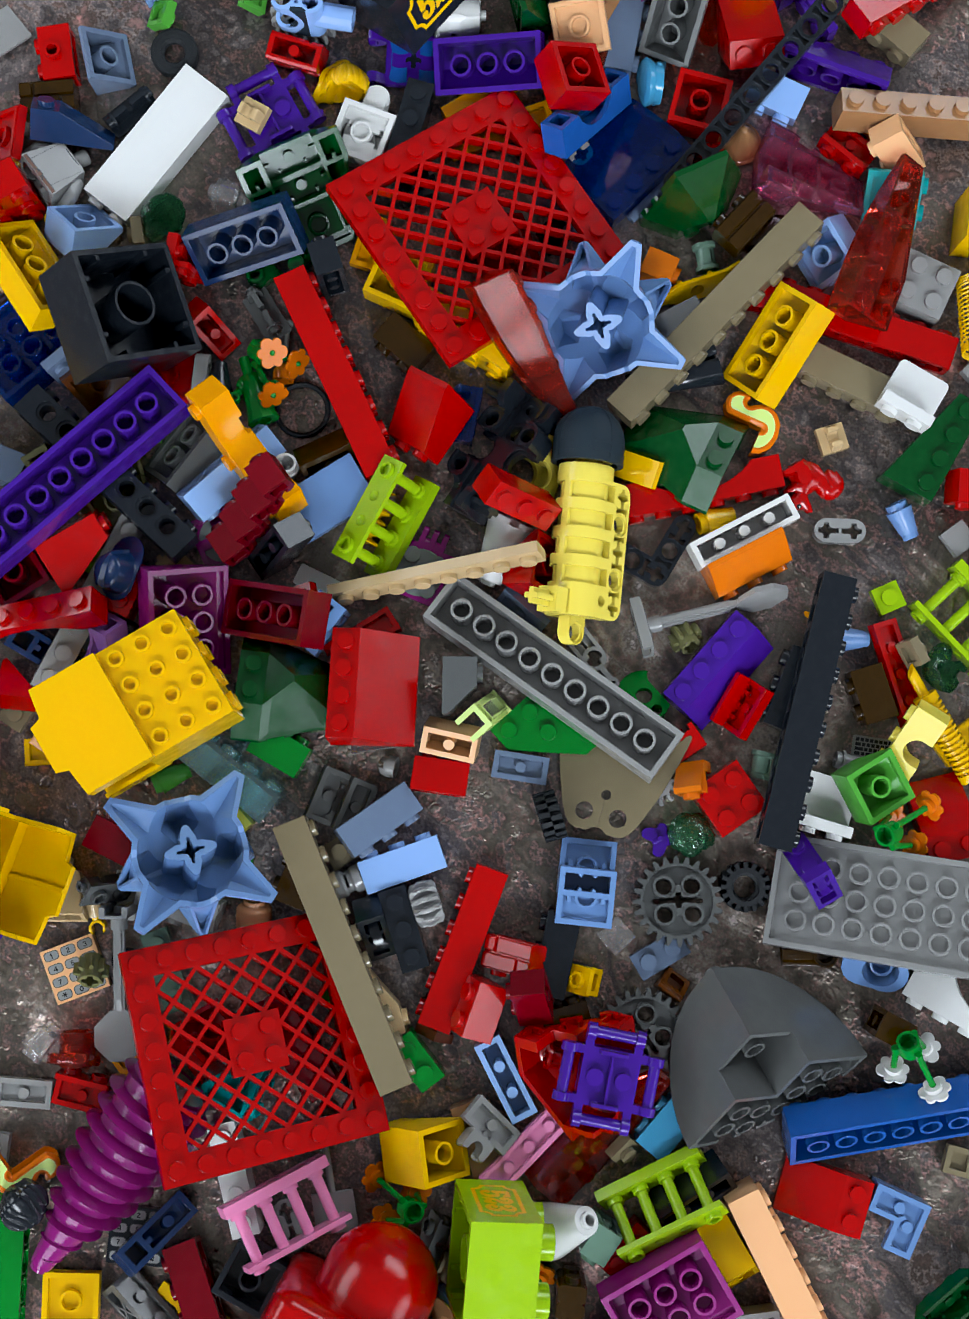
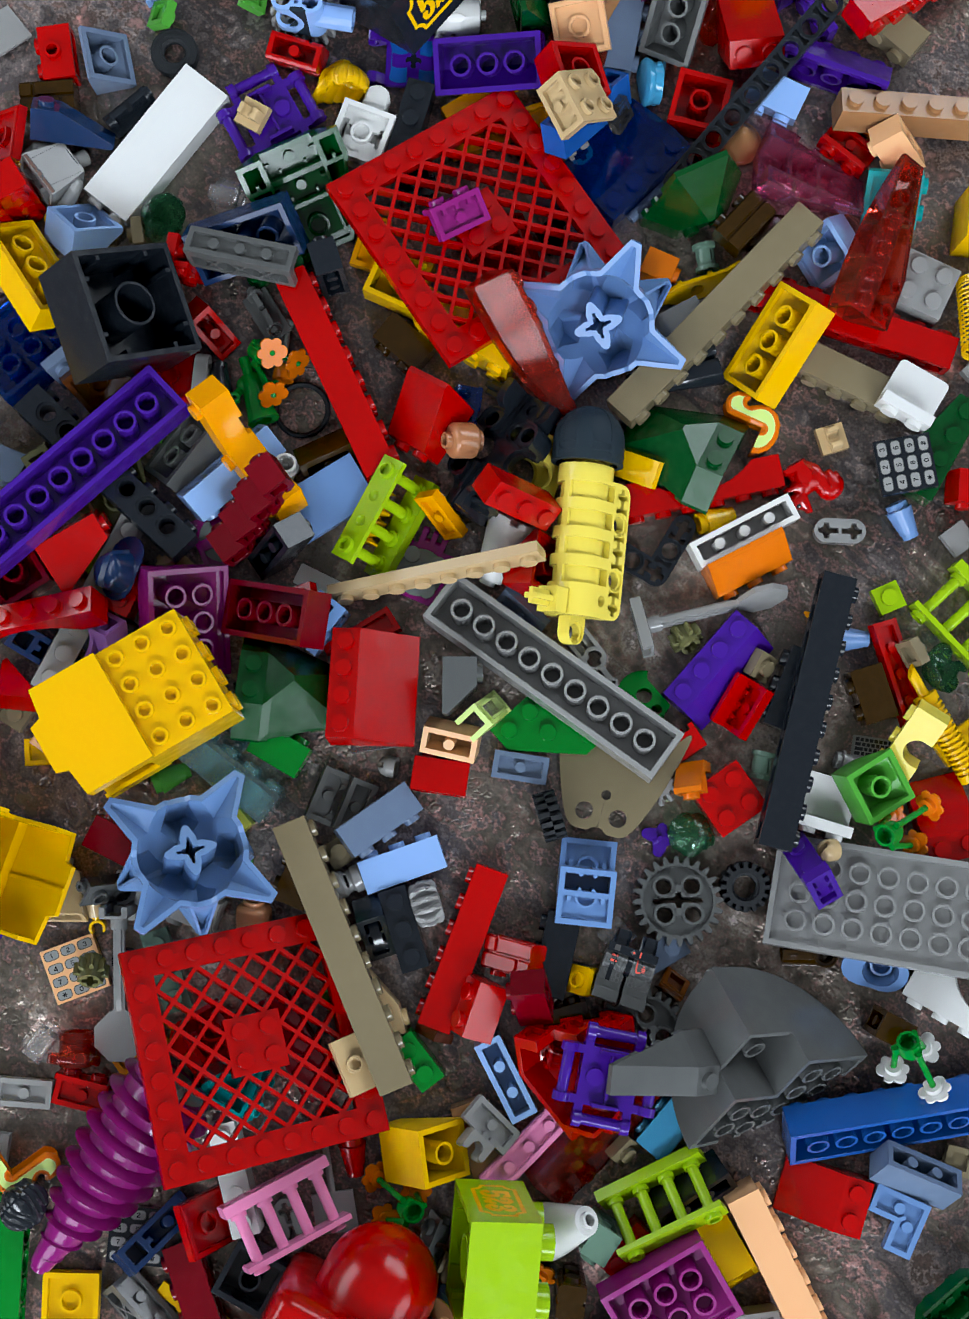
(201, 1224): none -> red tile
(241, 255): none -> dark grey fence
(352, 1065): none -> tan plate
(353, 1156): none -> red cone
(441, 514): none -> light orange plate
(457, 213): none -> magenta bracket
(462, 440): none -> nougat head
(575, 100): none -> tan bracket
(624, 114): none -> clear smoke tile
(632, 964): none -> hips
(670, 1067): none -> dark grey wedge
(760, 665): none -> dark tan plate
(829, 850): none -> tan hinge
(905, 464): none -> tile
(915, 1174): none -> sand blue brick

